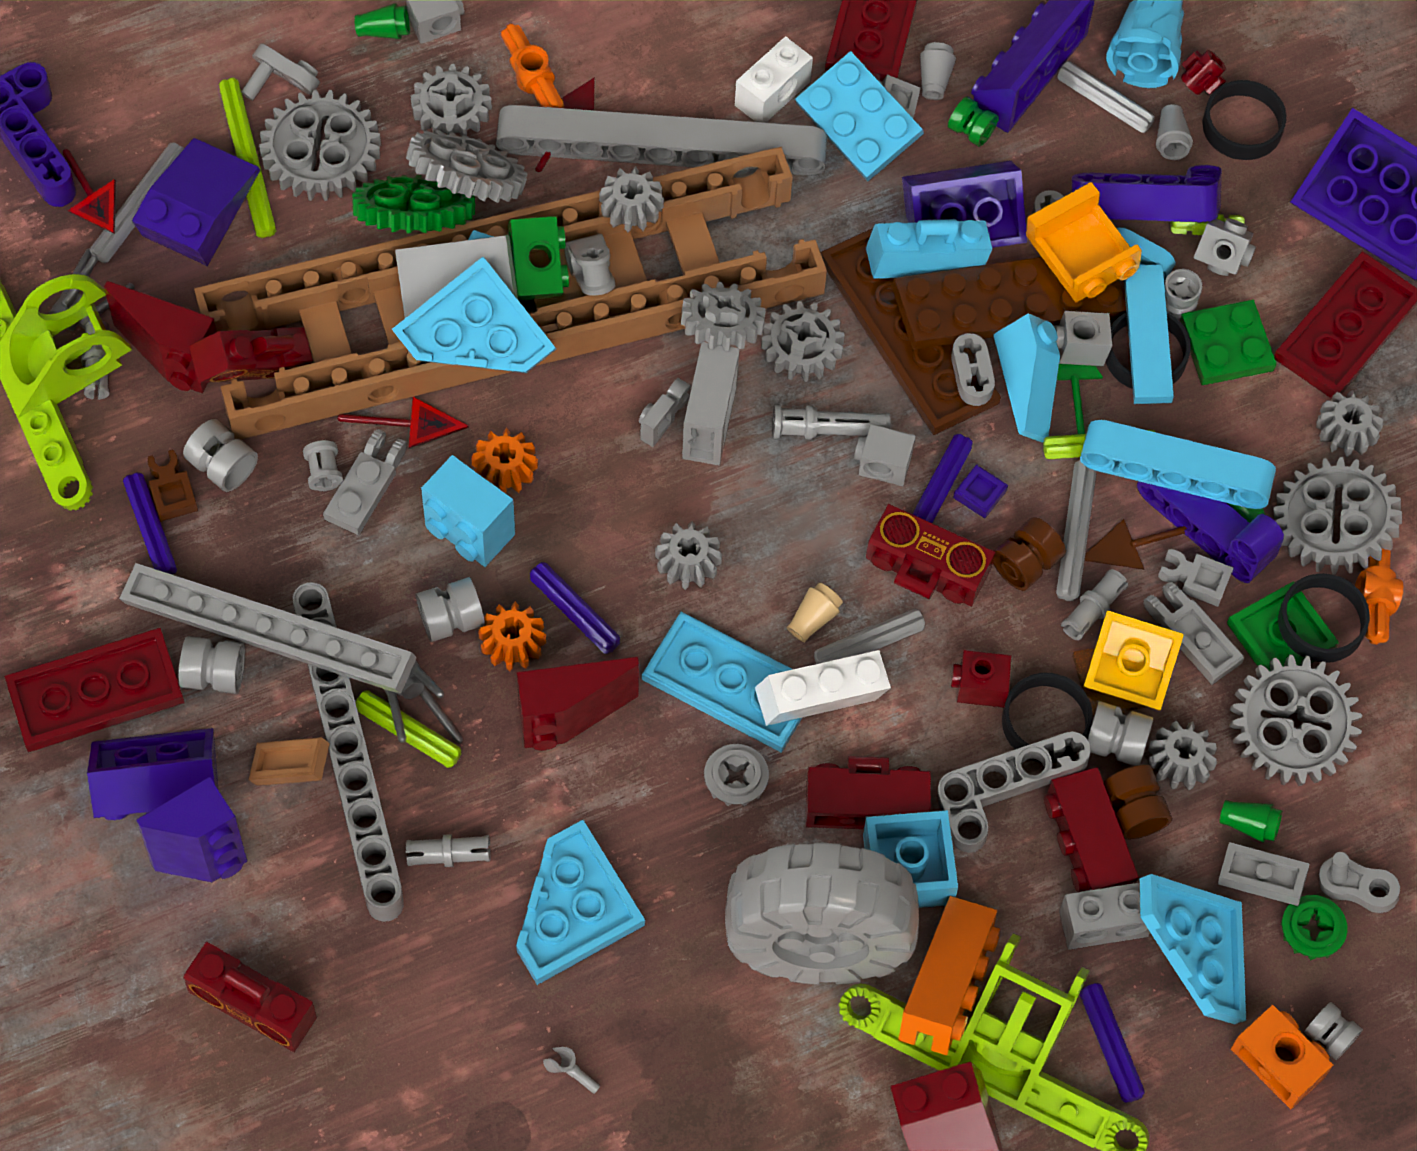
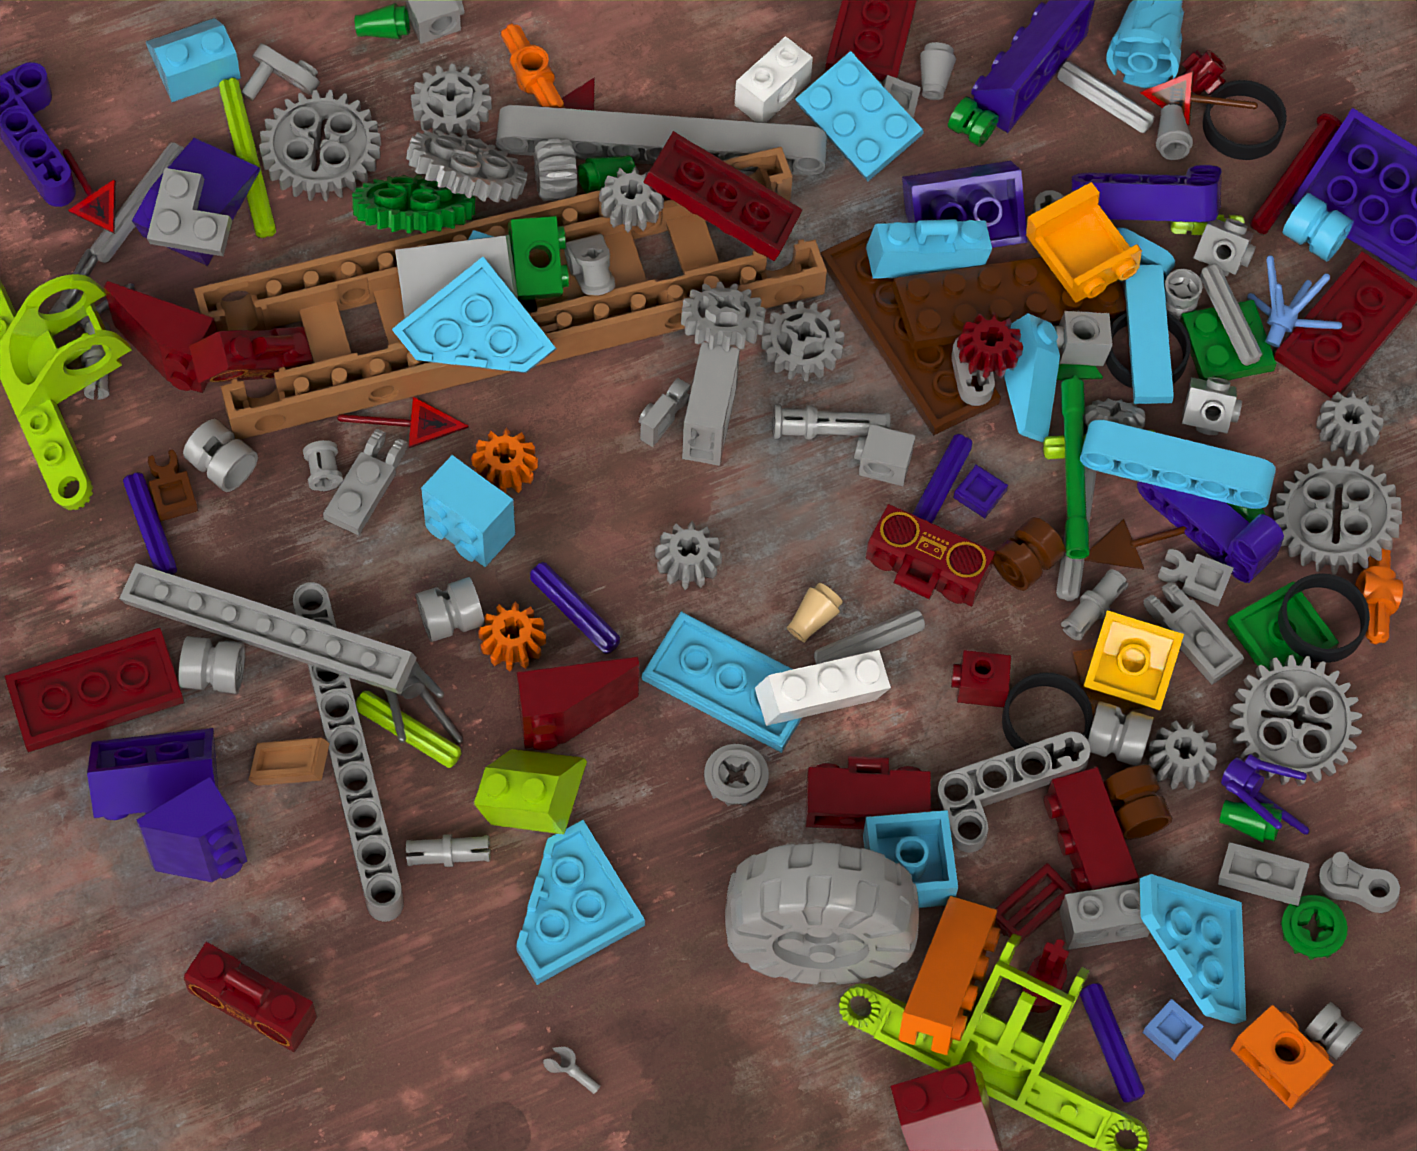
(179, 223): none -> light grey plate
(194, 58): none -> medium azure slope
(530, 790): none -> lime slope
(555, 169): none -> light grey gear
(595, 171): none -> green cone
(723, 196): none -> dark red plate
(990, 346): none -> dark red gear
(1007, 927): none -> dark red tile
(1051, 969): none -> dark red piece
(1076, 524): none -> green piece
(1116, 412): none -> light grey gear
(1173, 1029): none -> medium blue plate
(1179, 92): none -> piece
(1211, 405): none -> light grey brick
(1230, 315): none -> light grey axle
(1245, 781): none -> dark purple plant
(1284, 317): none -> medium blue plant
(1295, 173): none -> dark red axle
(1318, 227): none -> medium azure wheel

